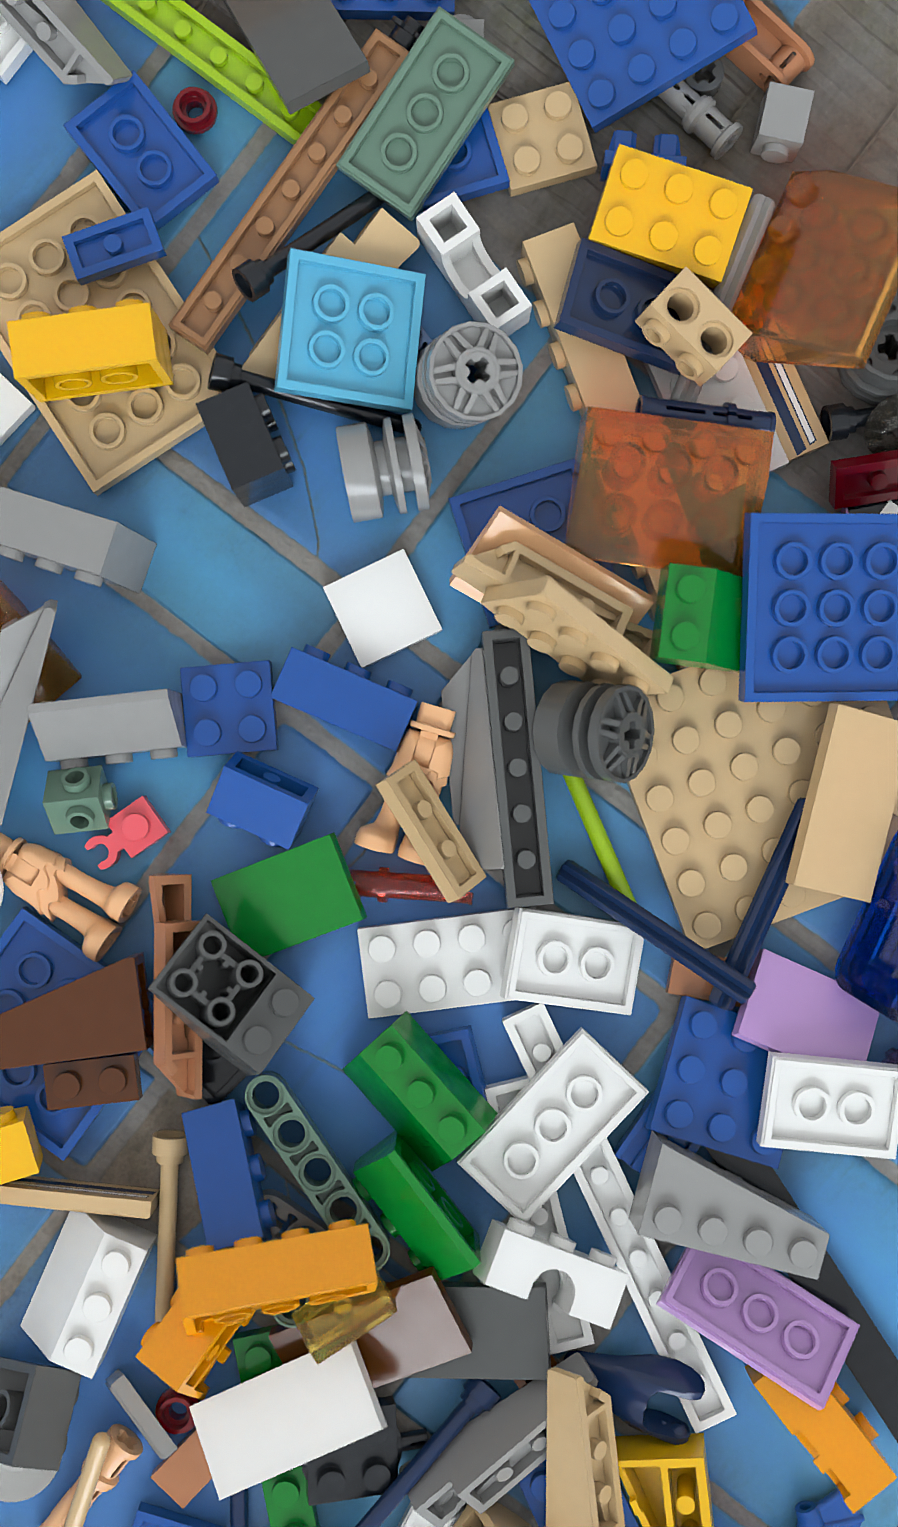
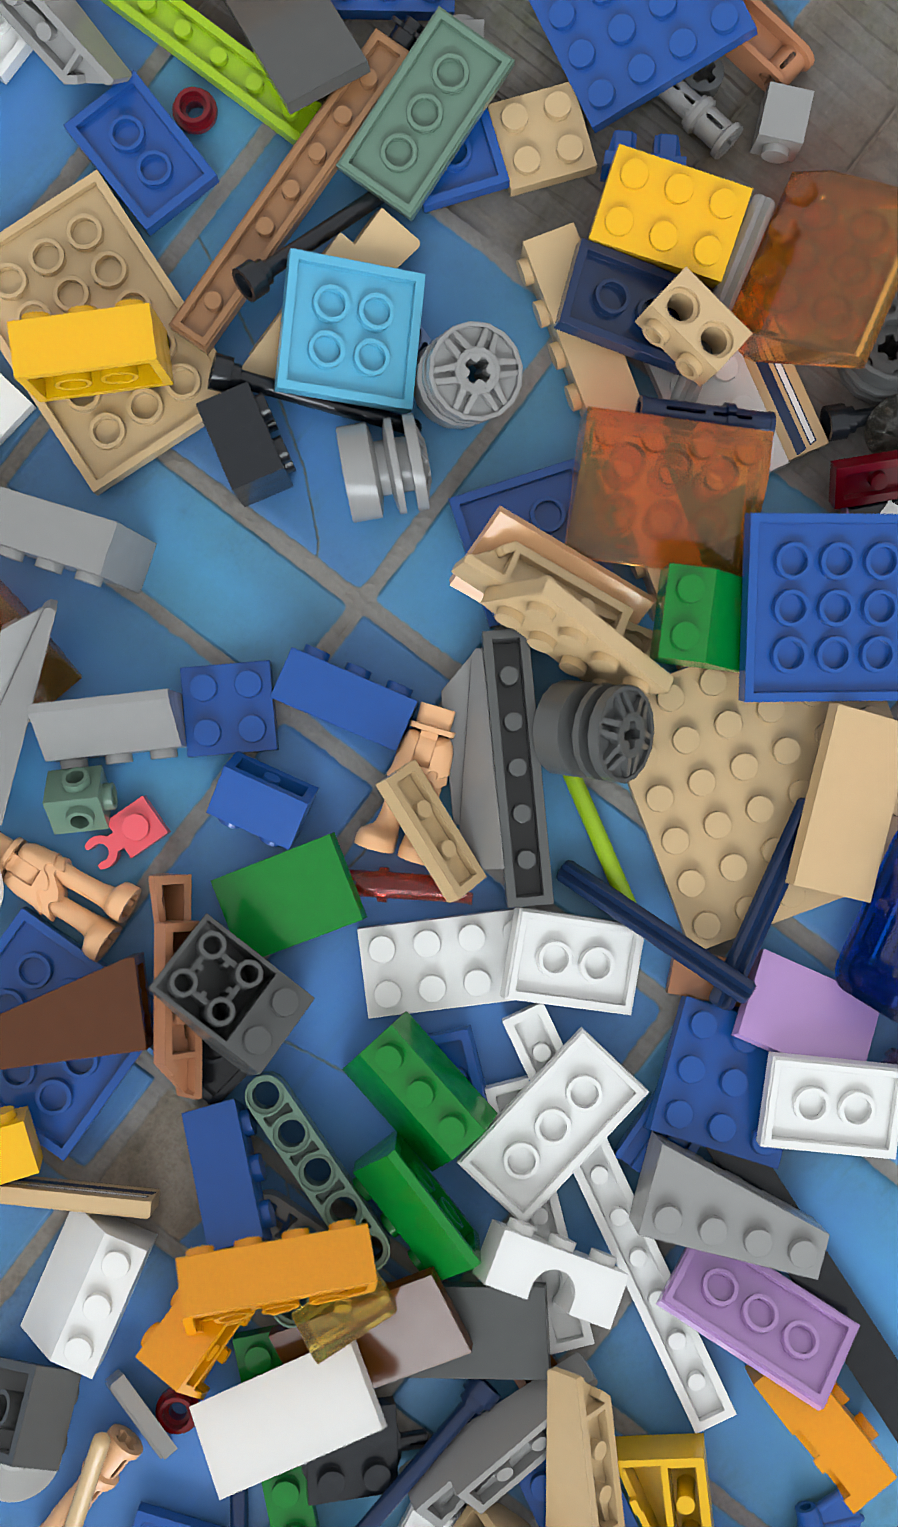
(93, 1081): reddish brown plate -> none
(114, 246): blue plate -> none
(169, 1149): tan piece -> none
(183, 1471): nougat tile -> none
(382, 608): white tile -> none
(458, 252): white arch -> none
(635, 1379): dark blue animal -> none

